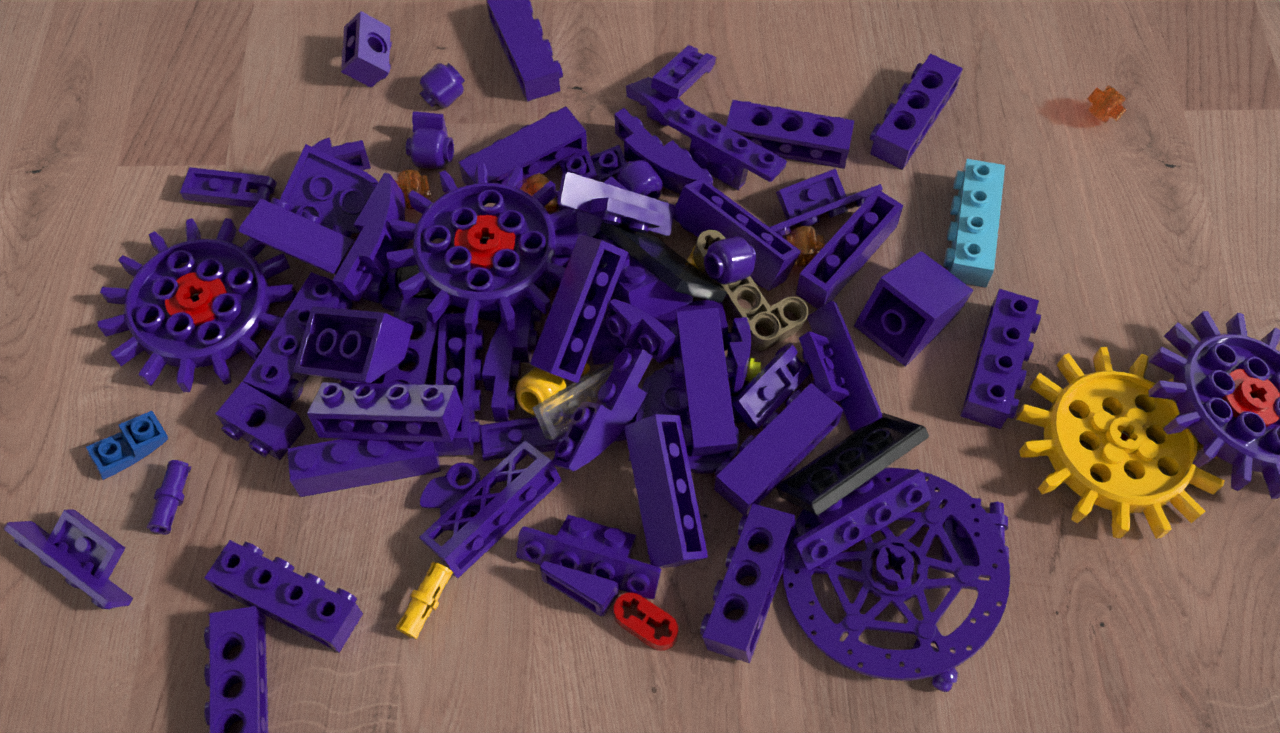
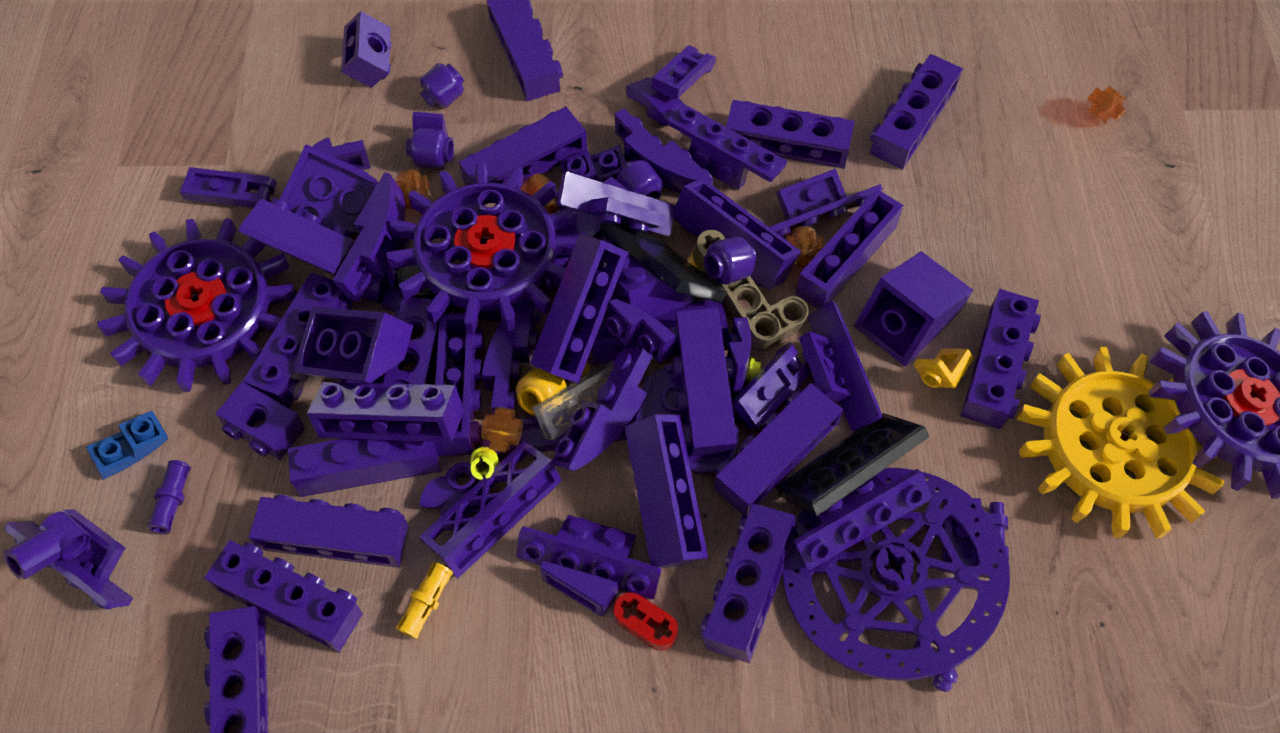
(55, 538): none -> dark purple piece
(330, 531): none -> dark purple brick
(488, 456): none -> neon yellow pin
(502, 429): none -> clear orange gear
(945, 369): none -> yellow bracket
(976, 222): medium azure brick -> none

